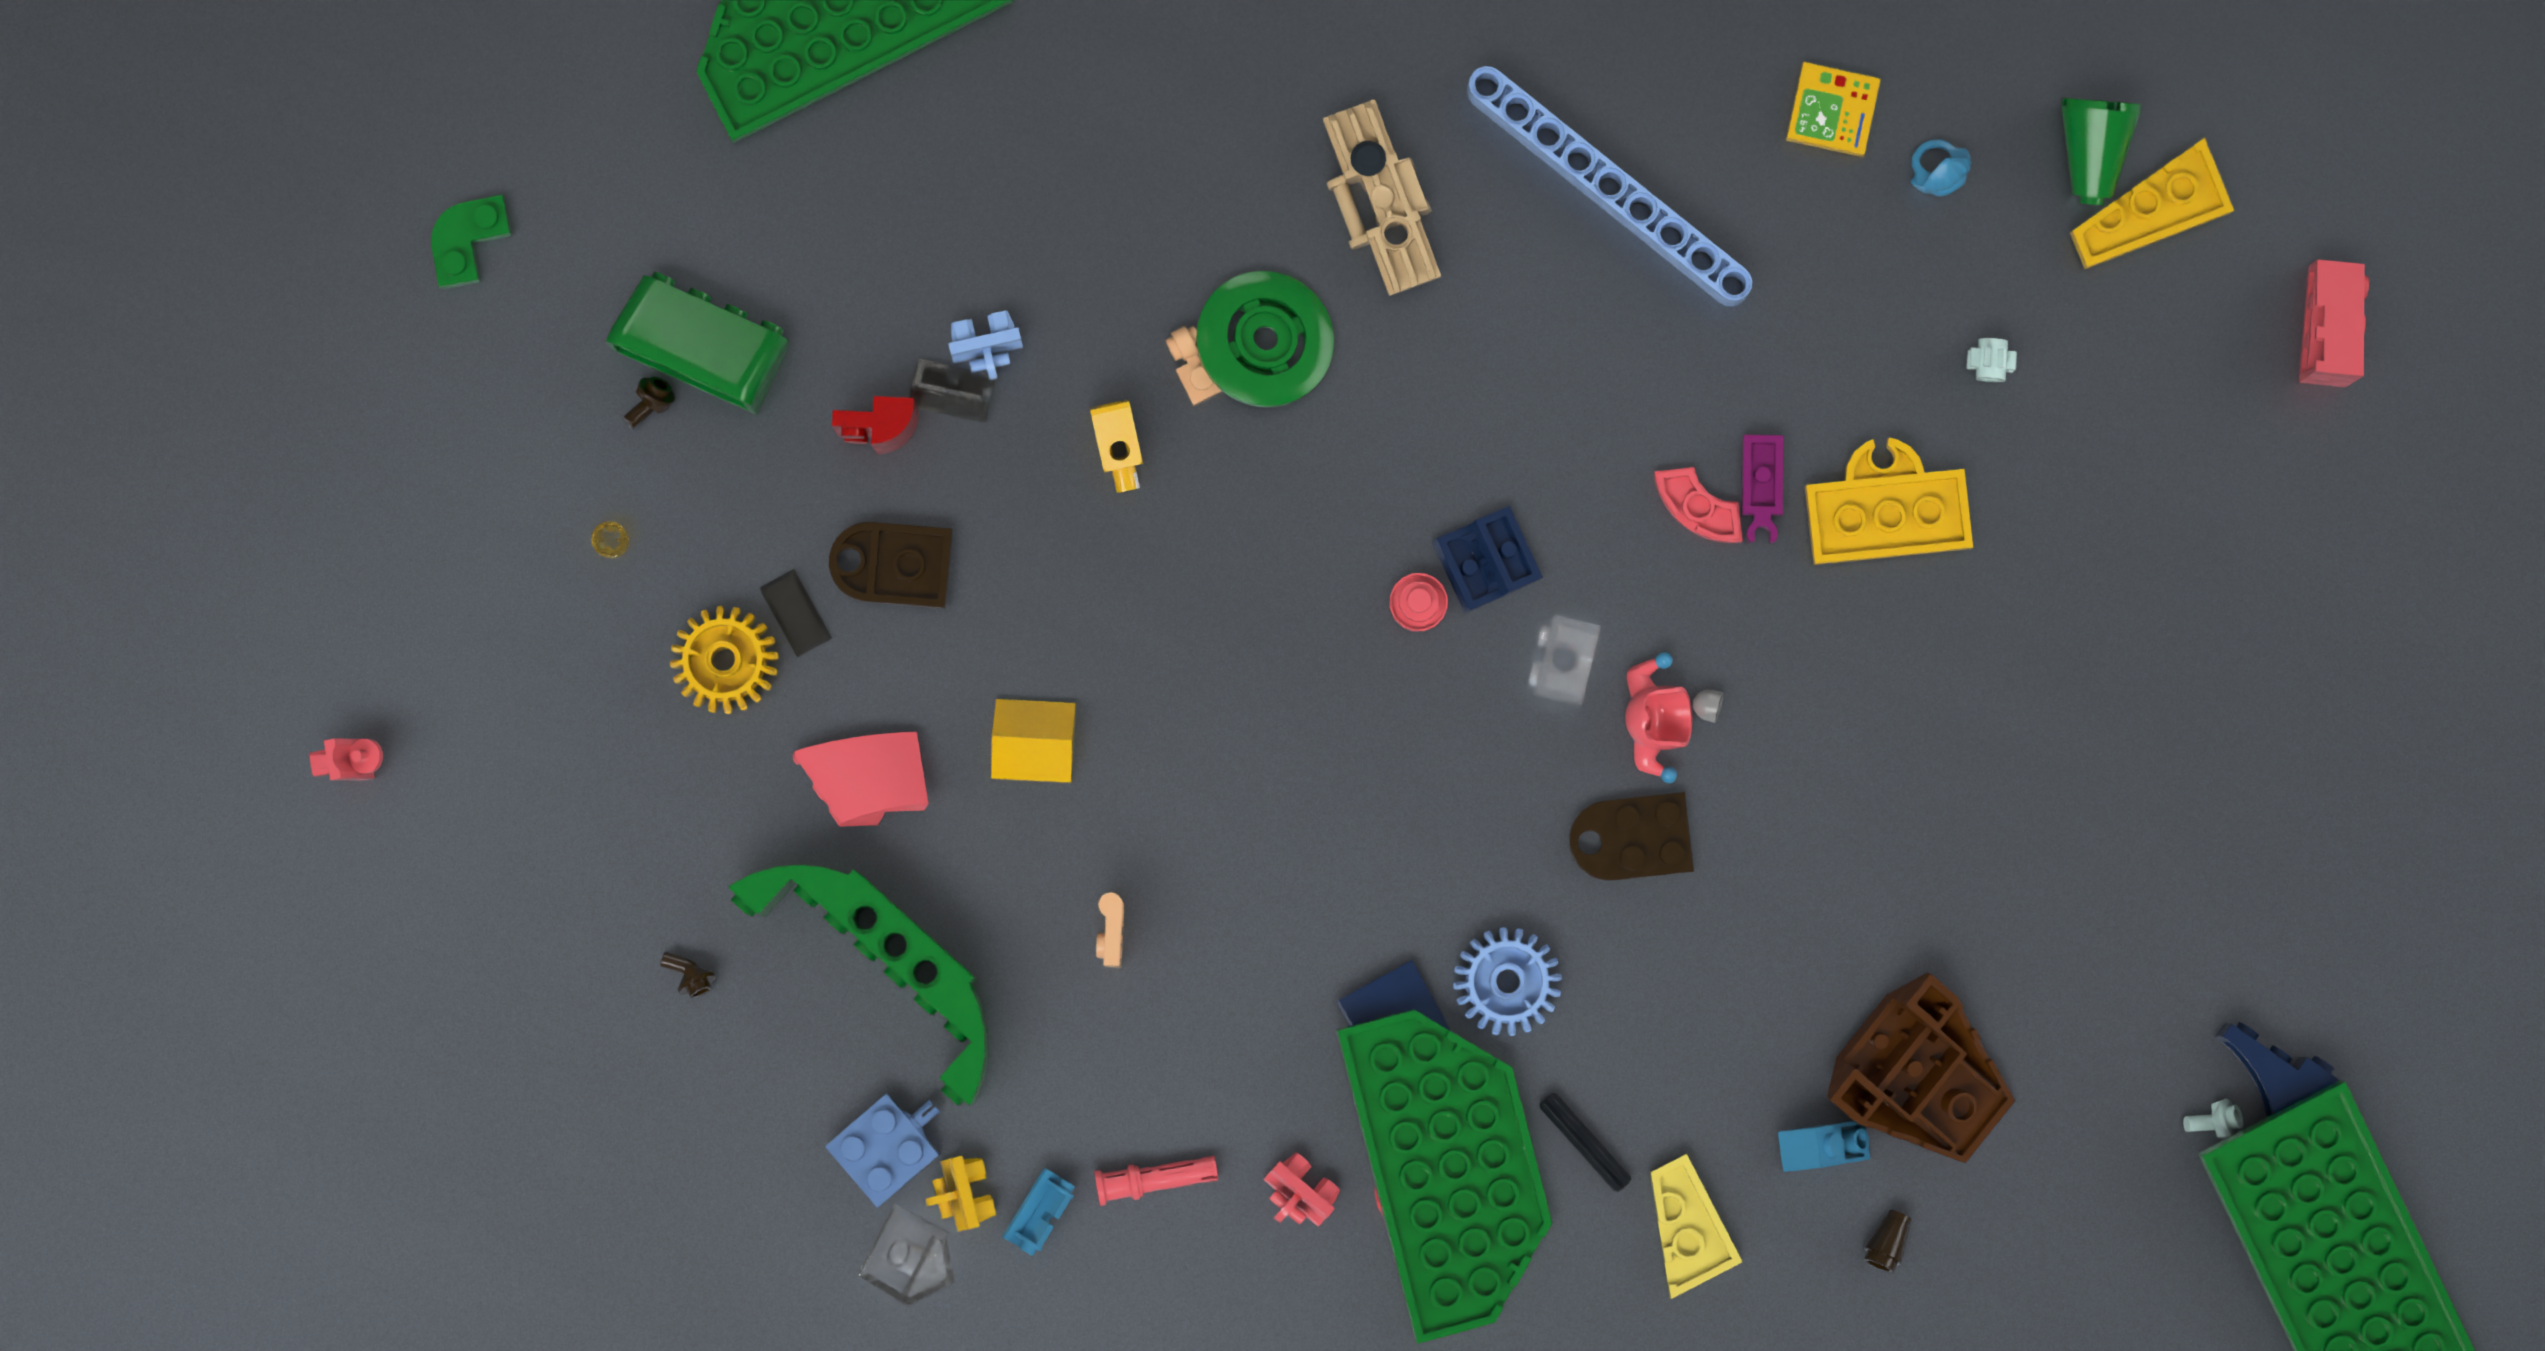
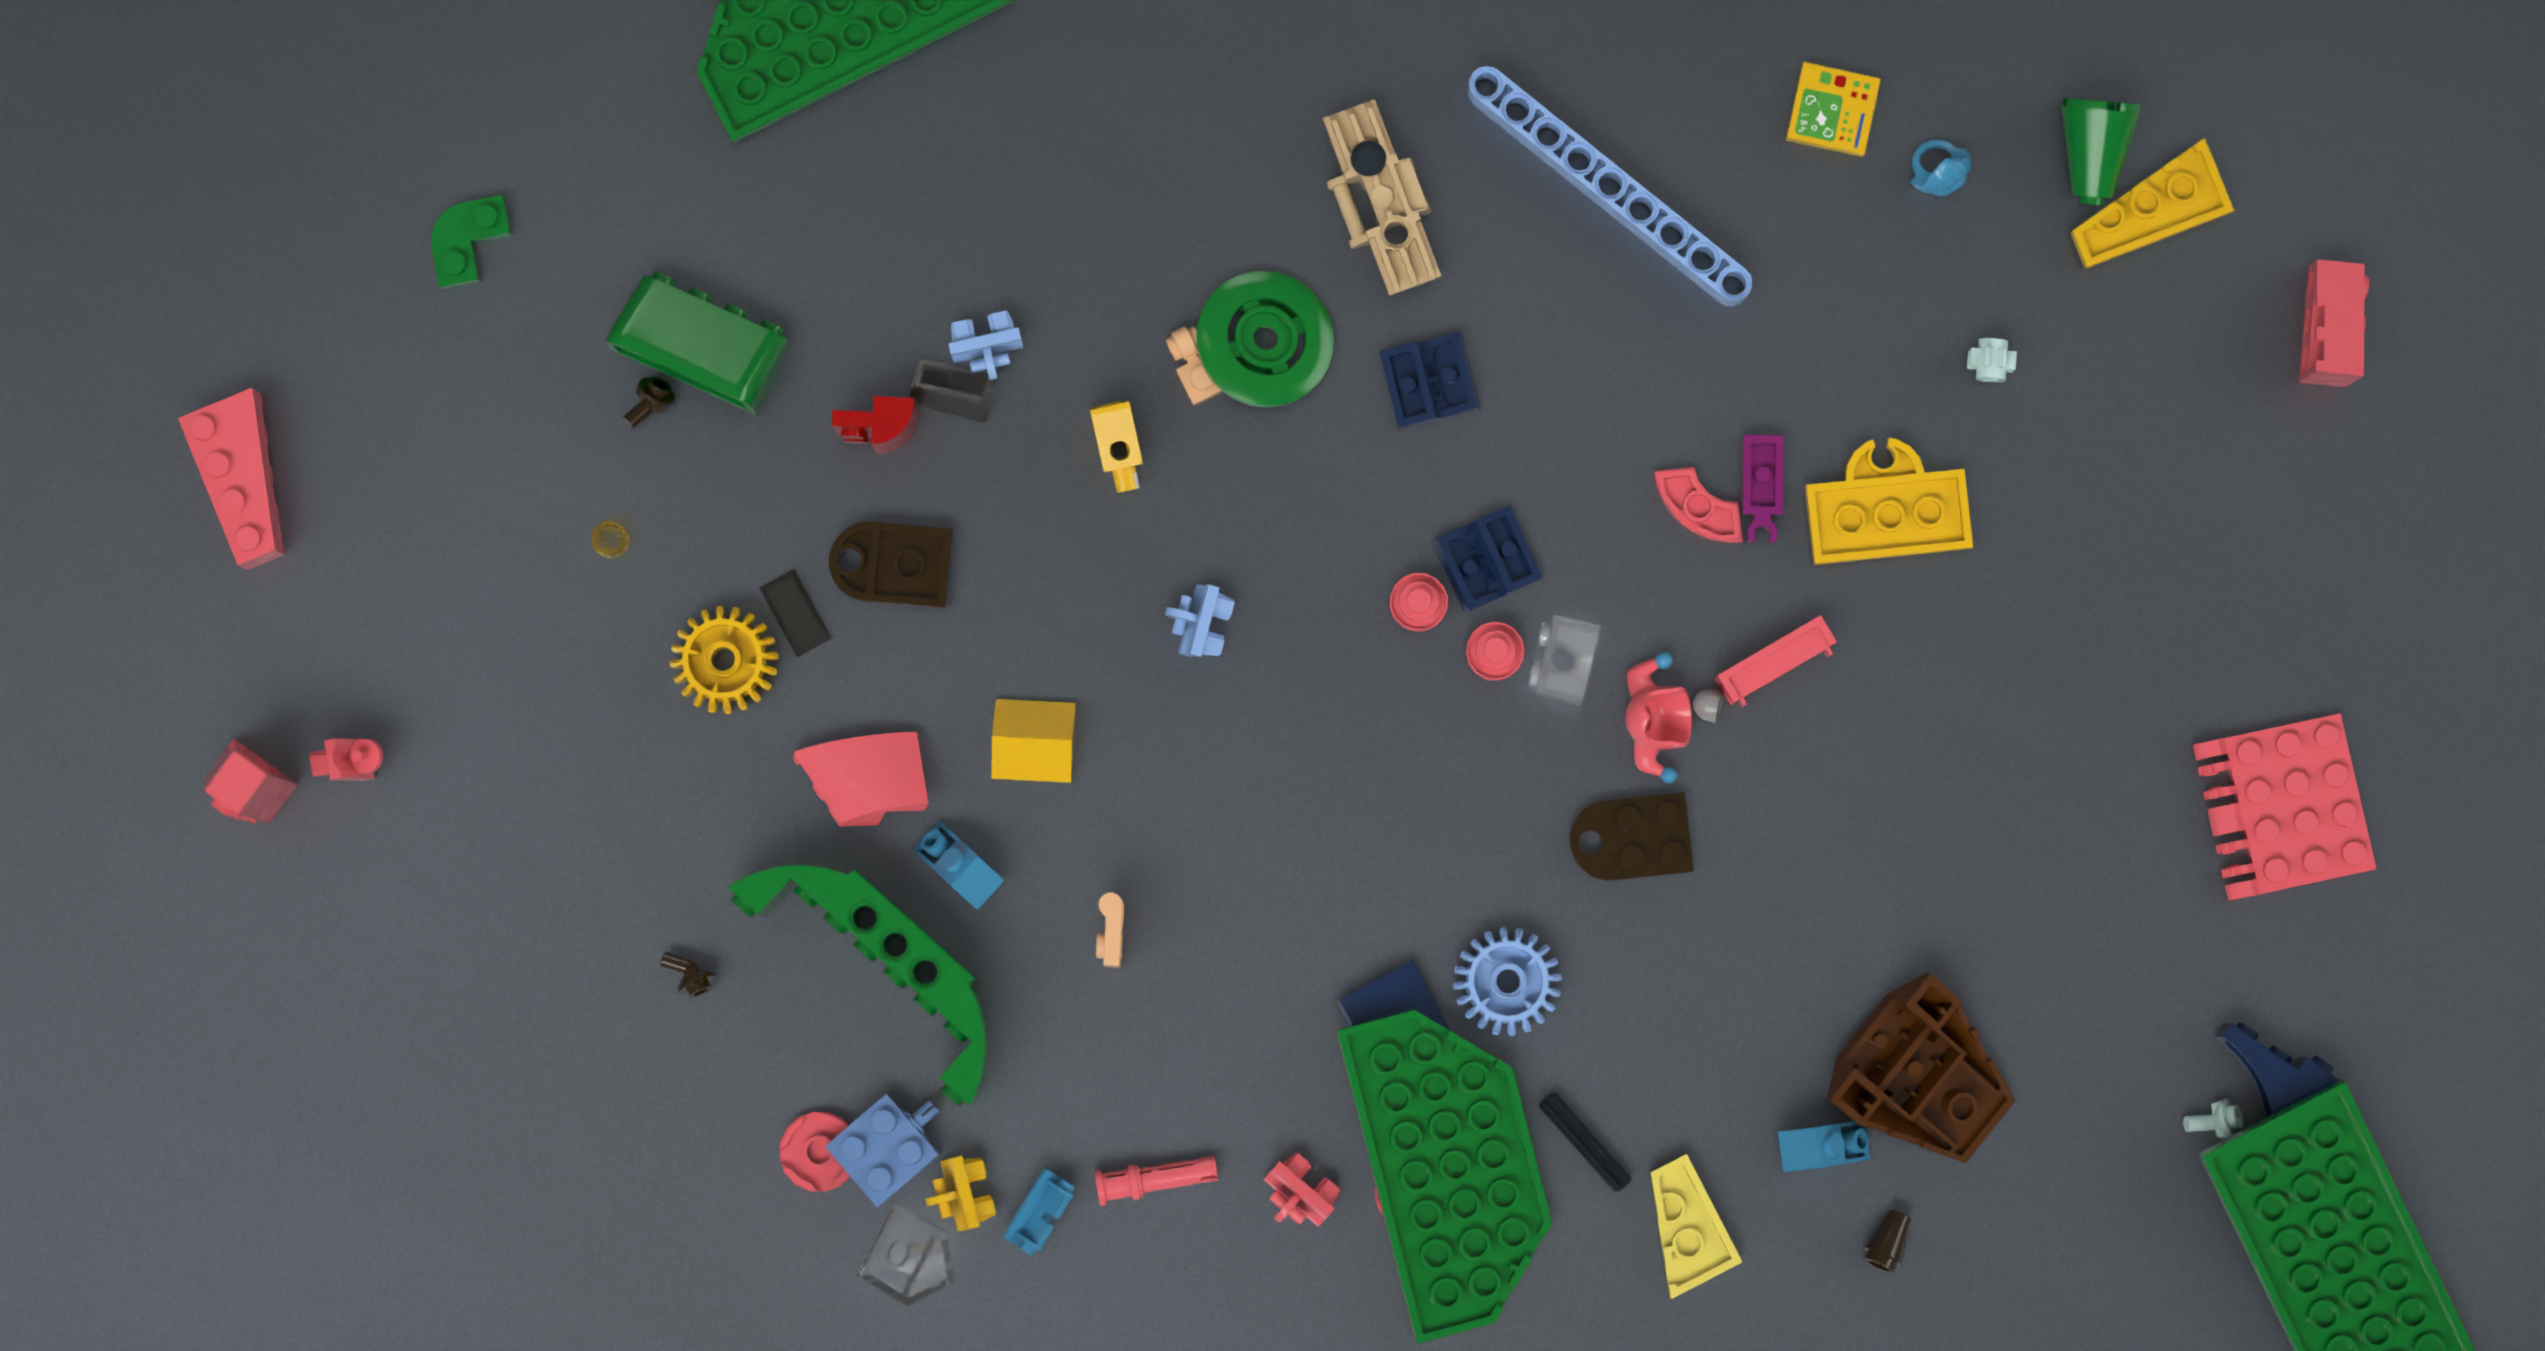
(235, 467): none -> coral wedge
(247, 785): none -> coral wedge
(805, 1154): none -> coral tile
(958, 865): none -> dark azure slope
(1194, 619): none -> light blue hips
(1430, 380): none -> dark blue slope
(1494, 651): none -> coral plate
(1775, 660): none -> coral container
(2292, 805): none -> coral hinge

